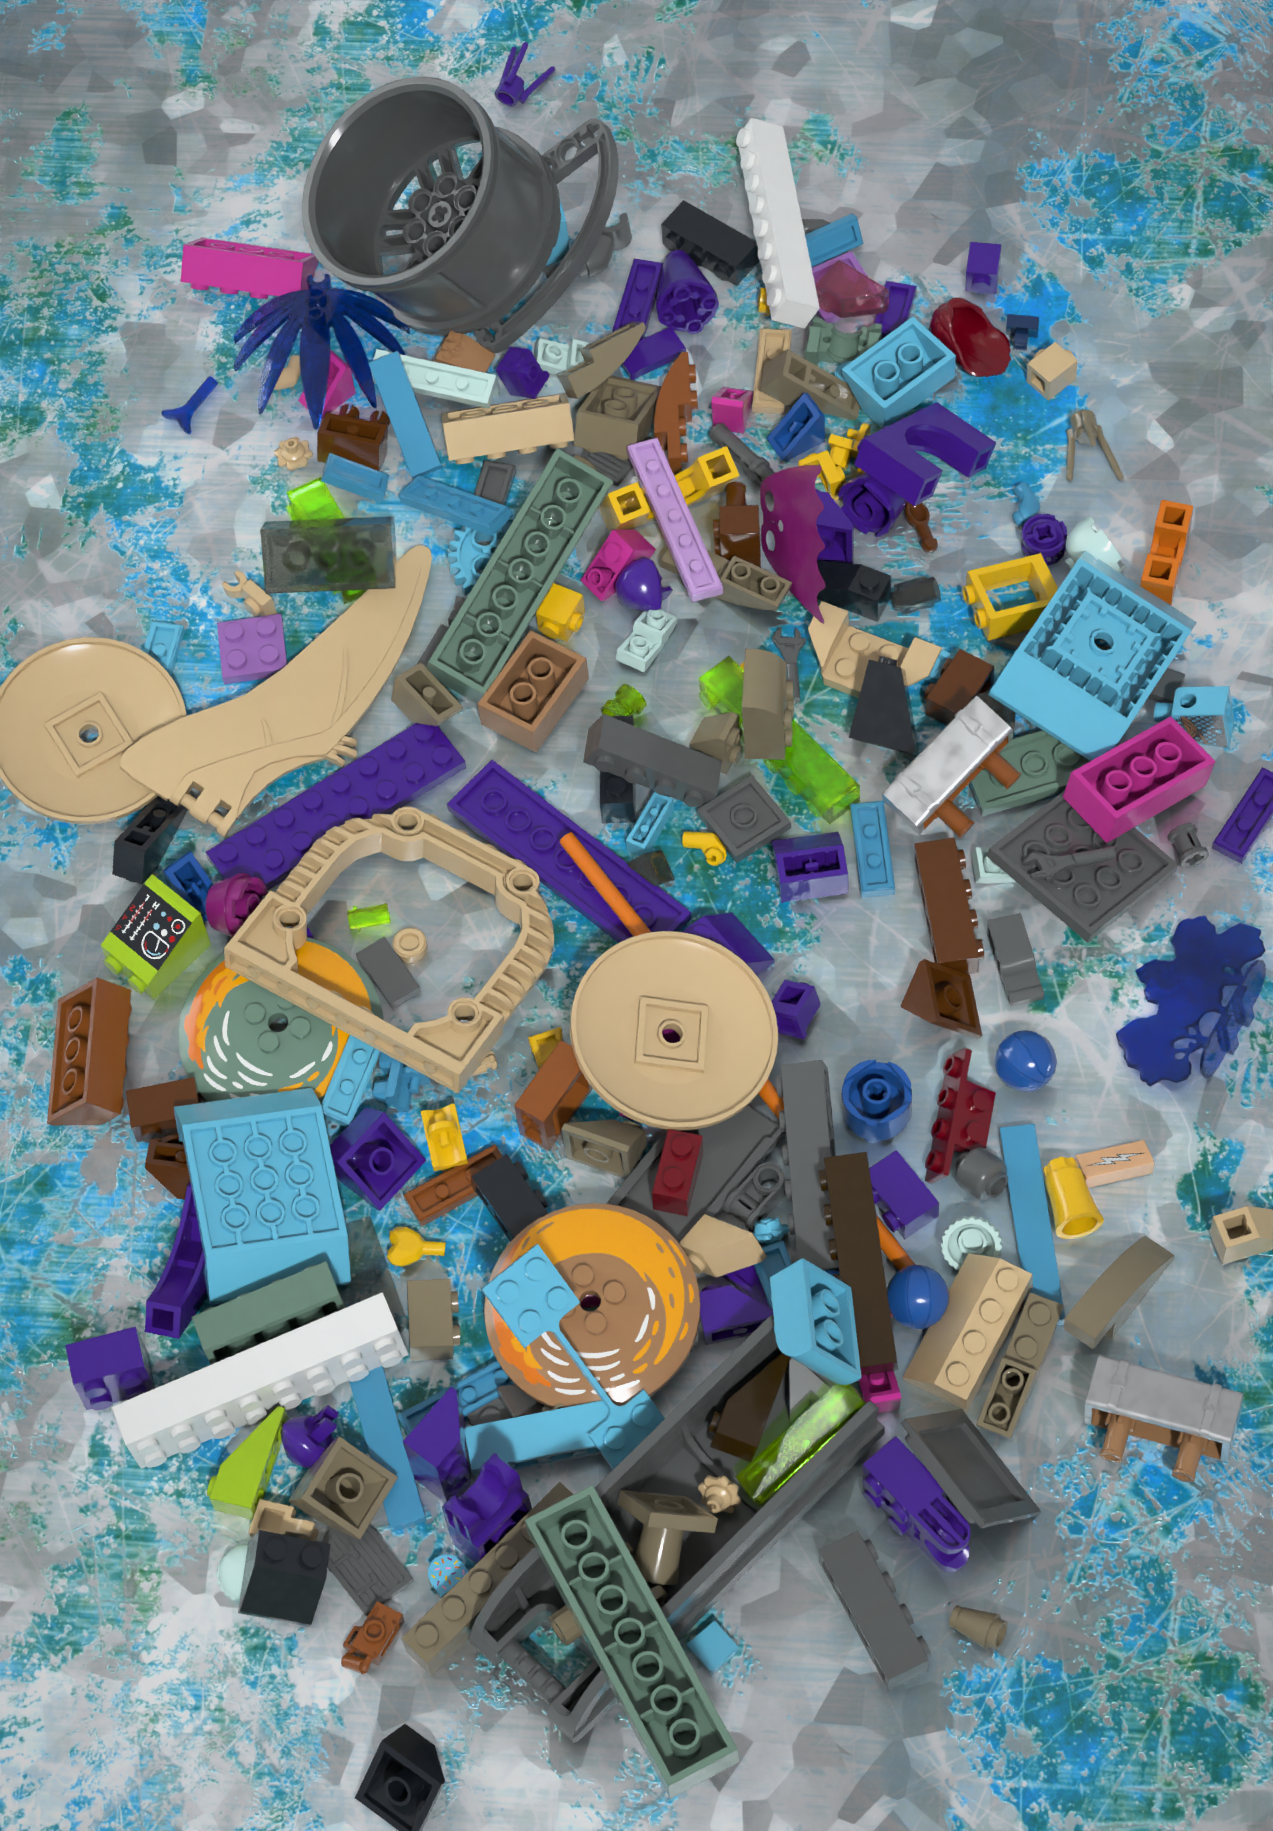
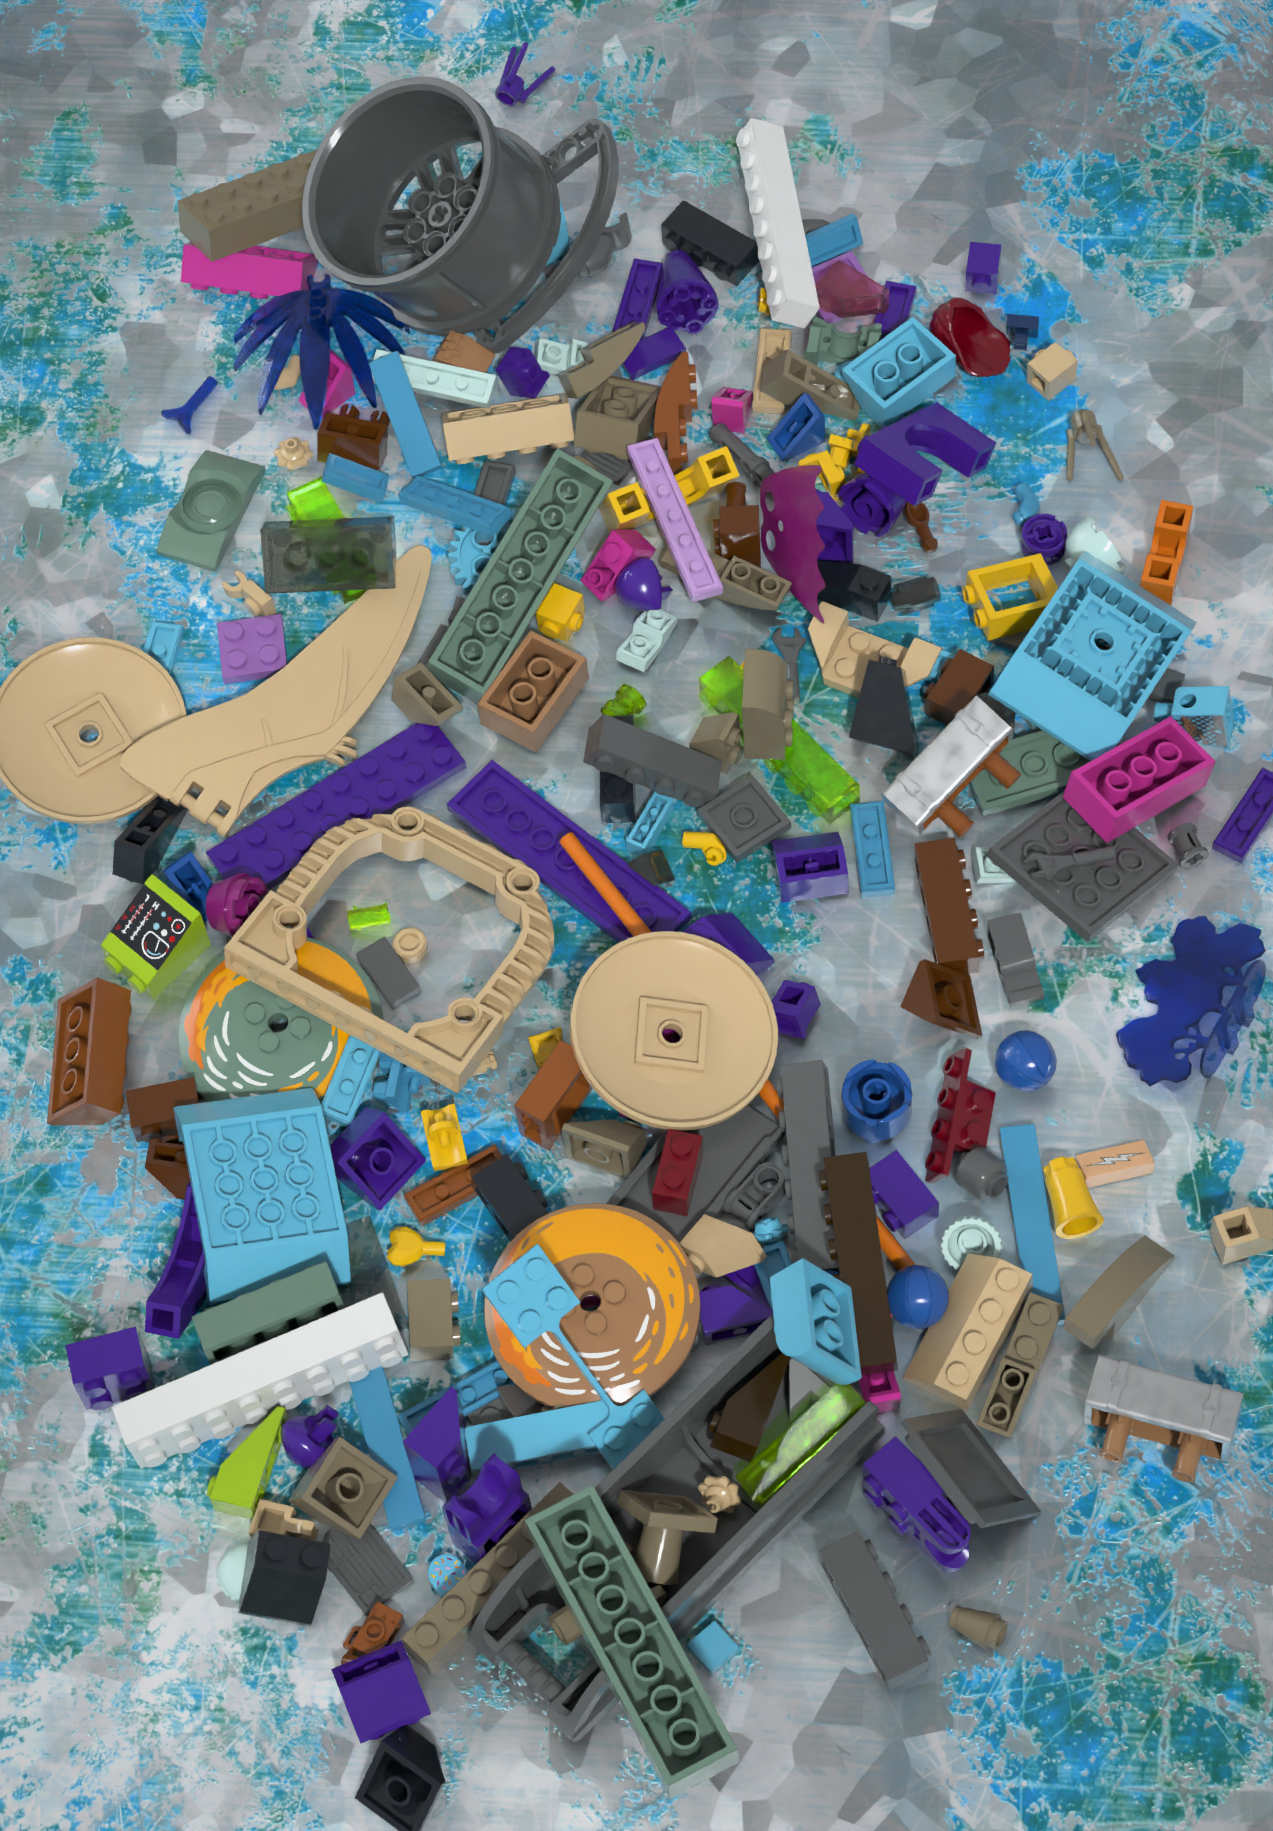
(209, 510): none -> sand green slope
(246, 209): none -> dark tan brick
(381, 1692): none -> dark purple slope

